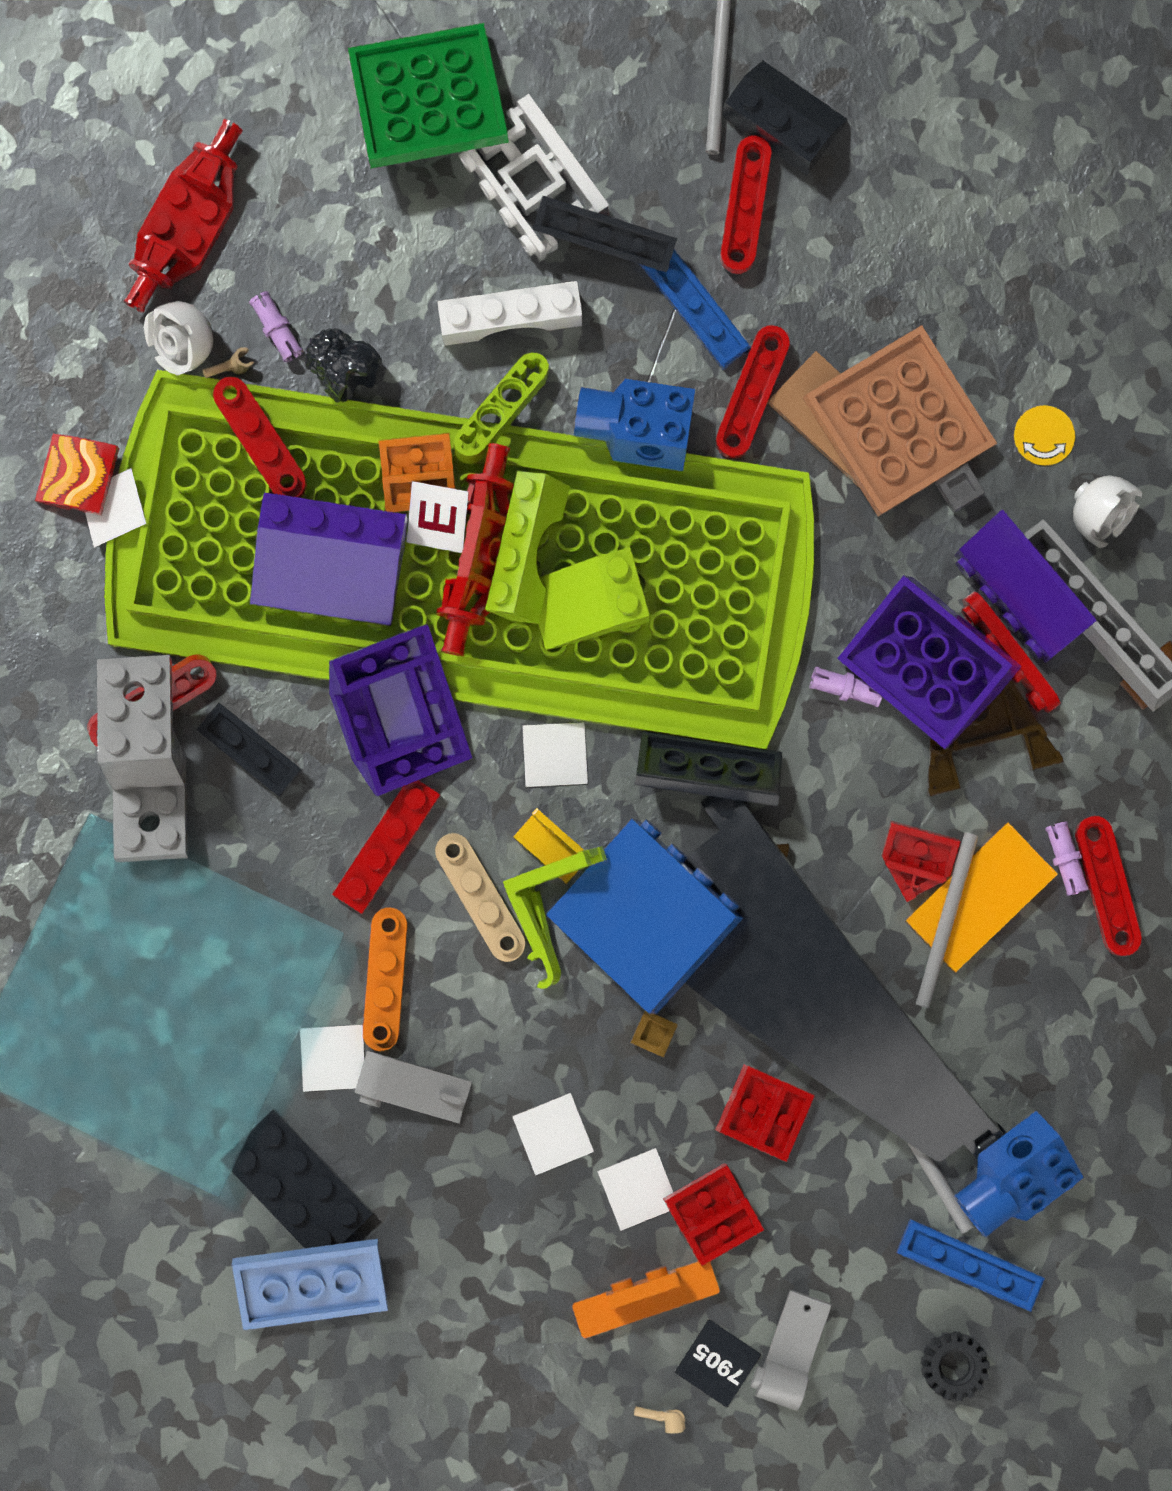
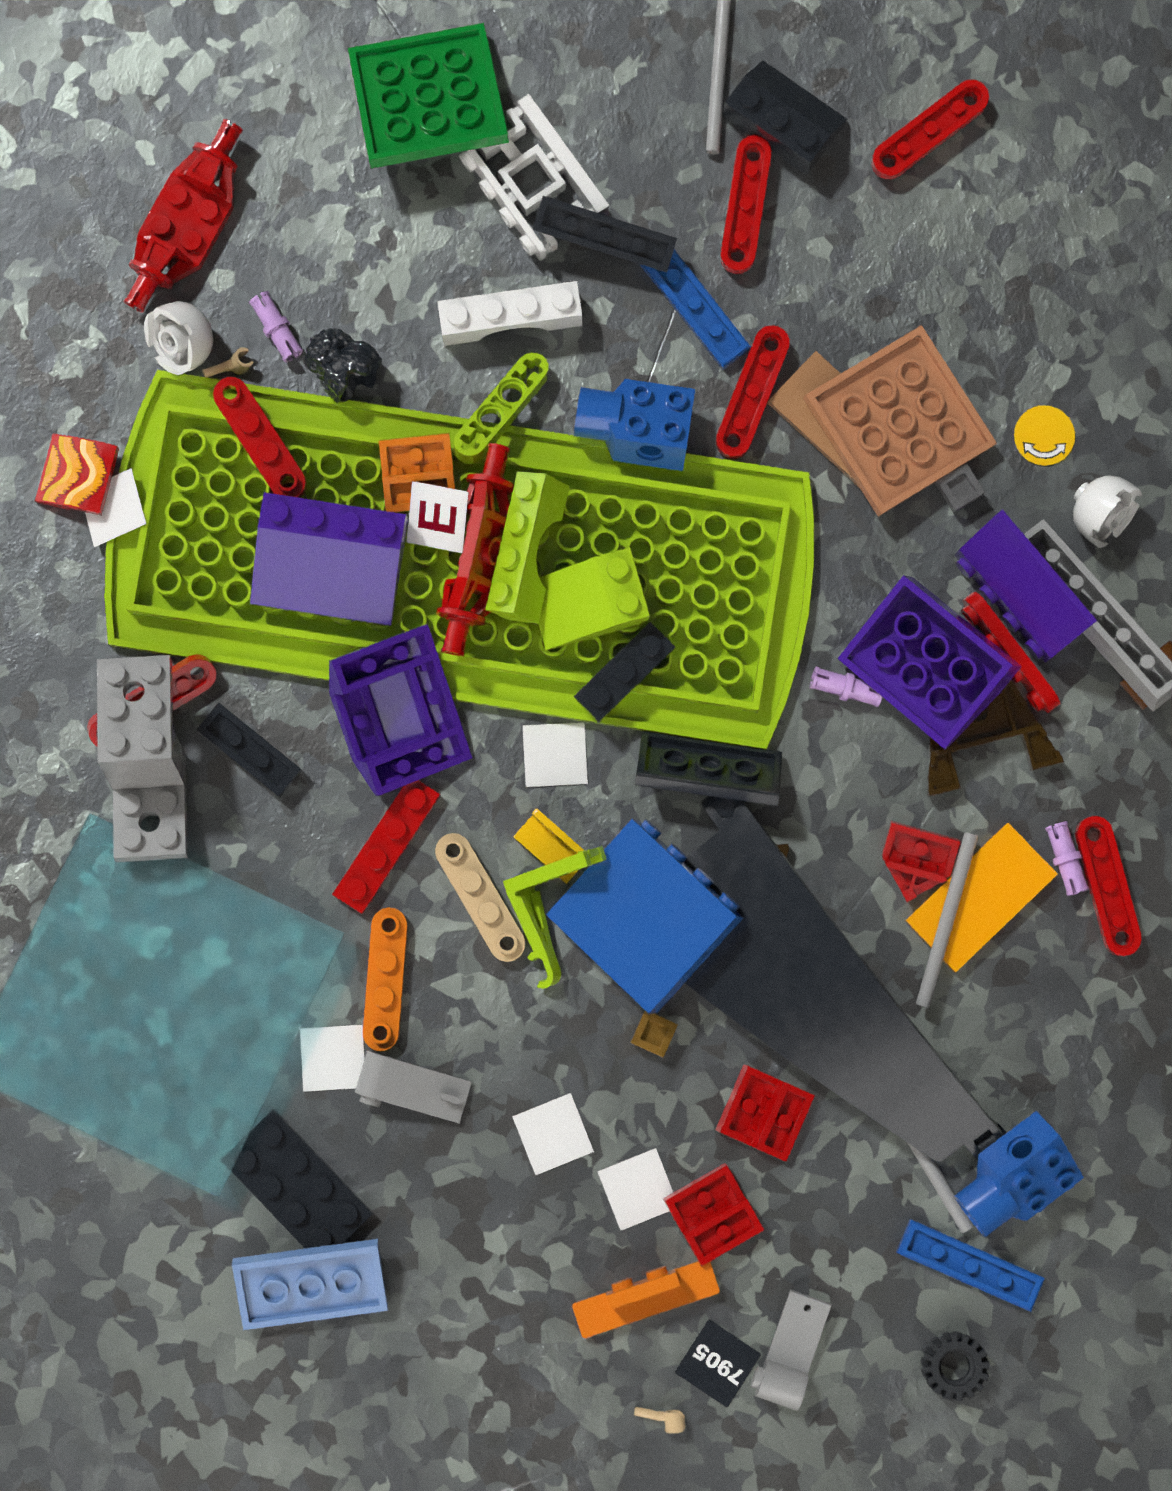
(624, 672): none -> black plate
(930, 129): none -> red plate

